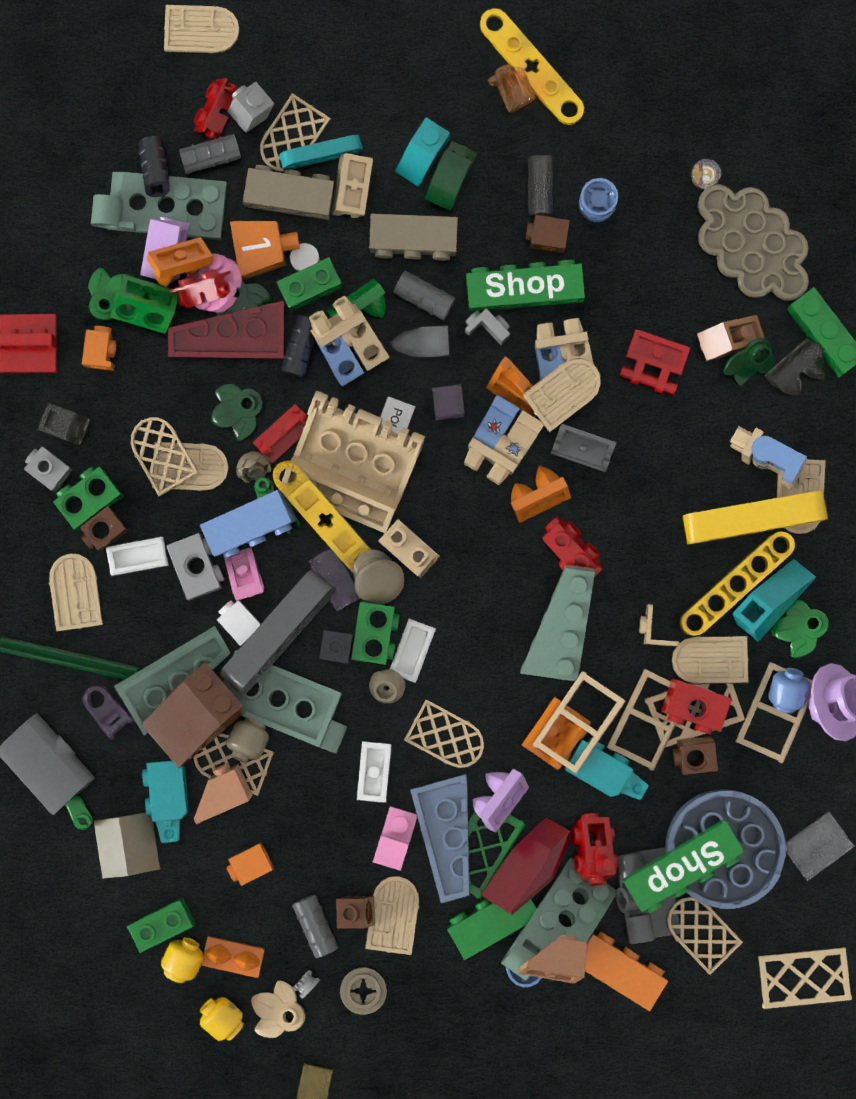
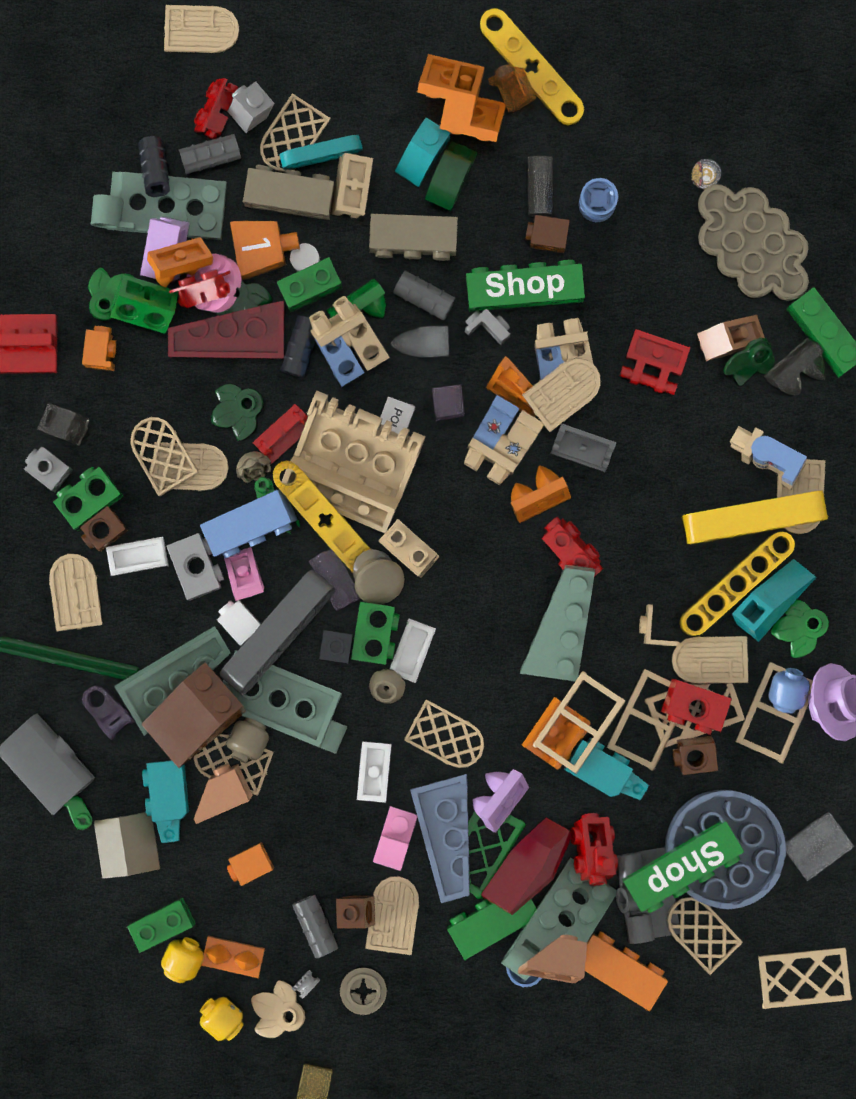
(463, 109): none -> orange bracket

